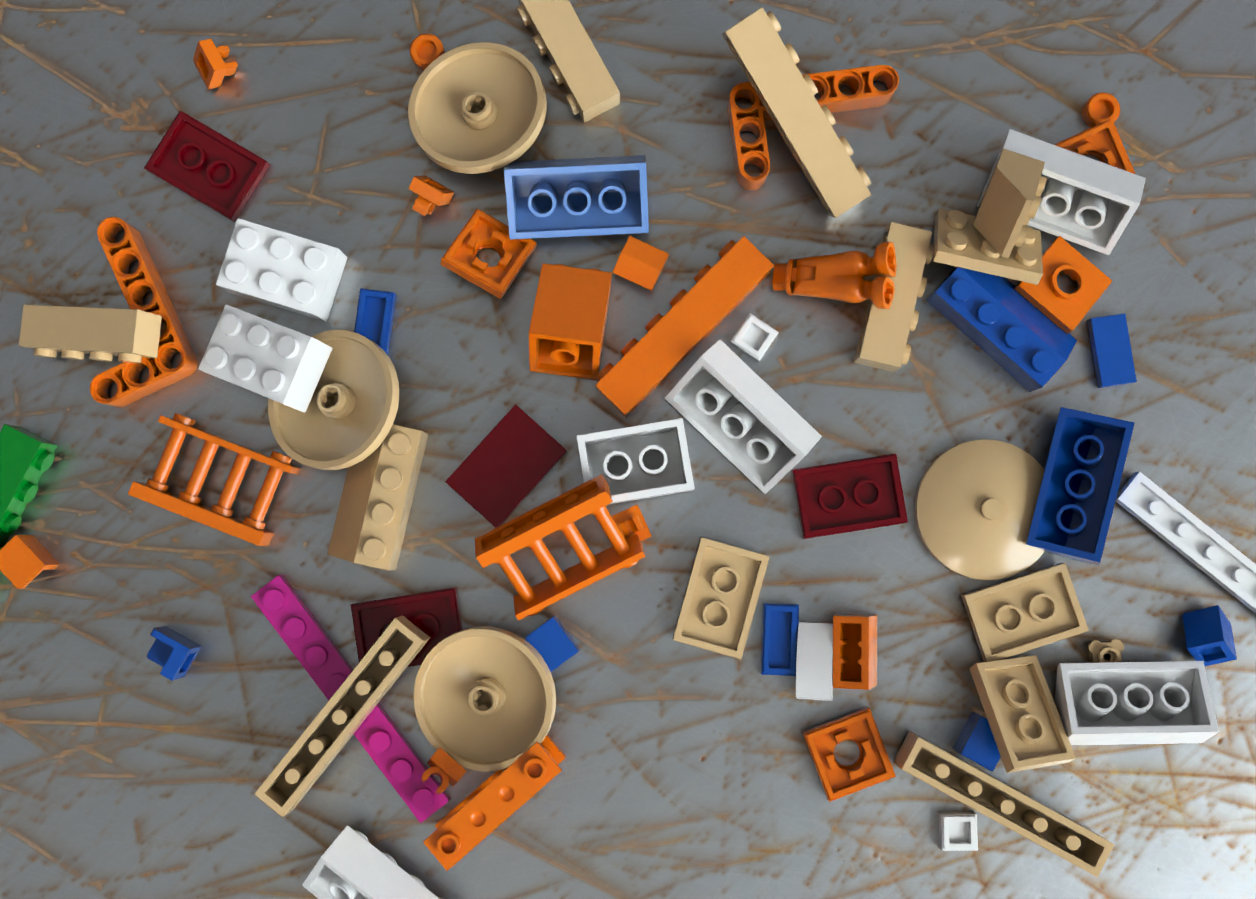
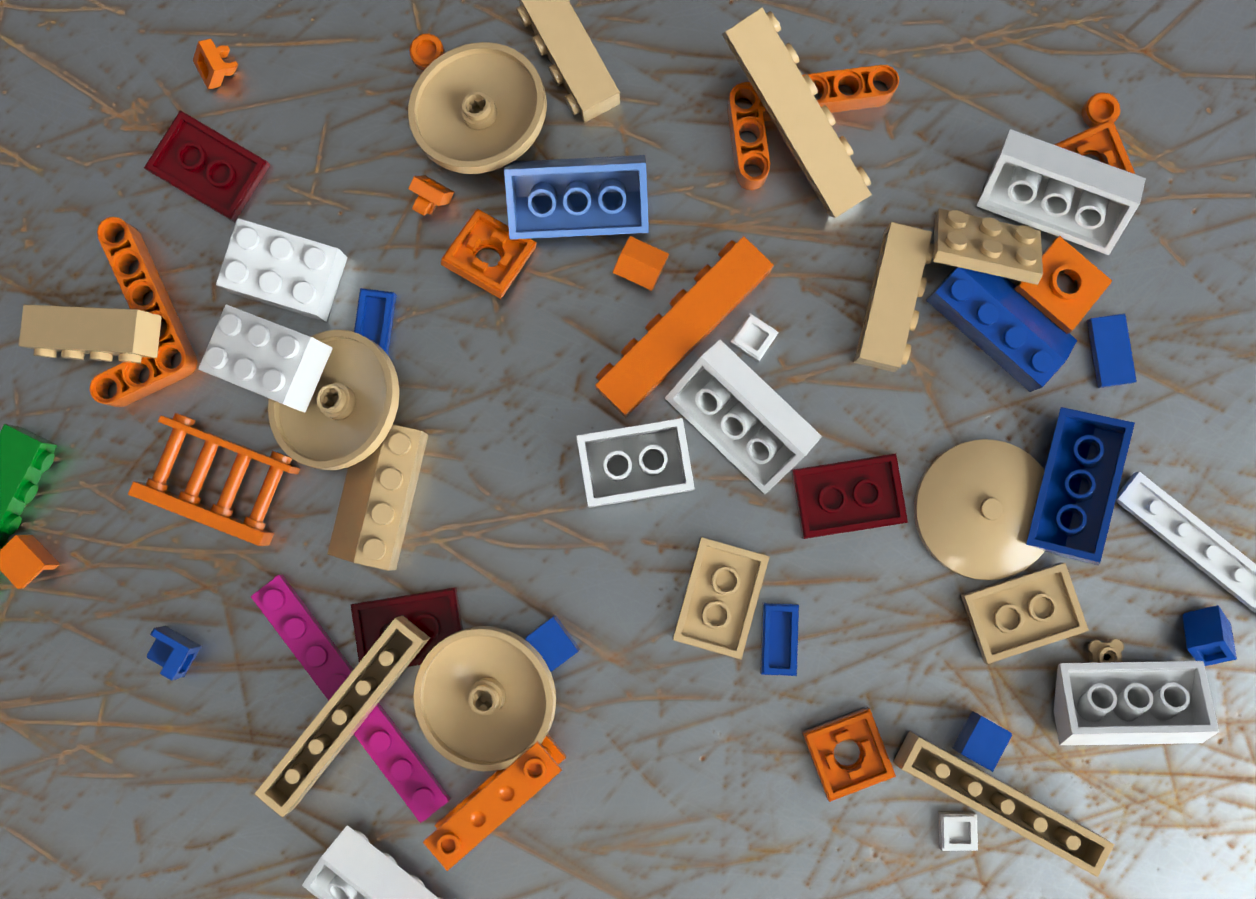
(444, 767): orange tile -> none
(506, 466): dark red tile -> none
(545, 519): orange fence -> none
(569, 321): orange slope -> none
(632, 522): orange tile -> none
(814, 661): white slope -> none
(841, 276): orange piece -> none
(855, 651): orange brick -> none
(1010, 201): tan slope -> none
(1022, 713): tan plate -> none

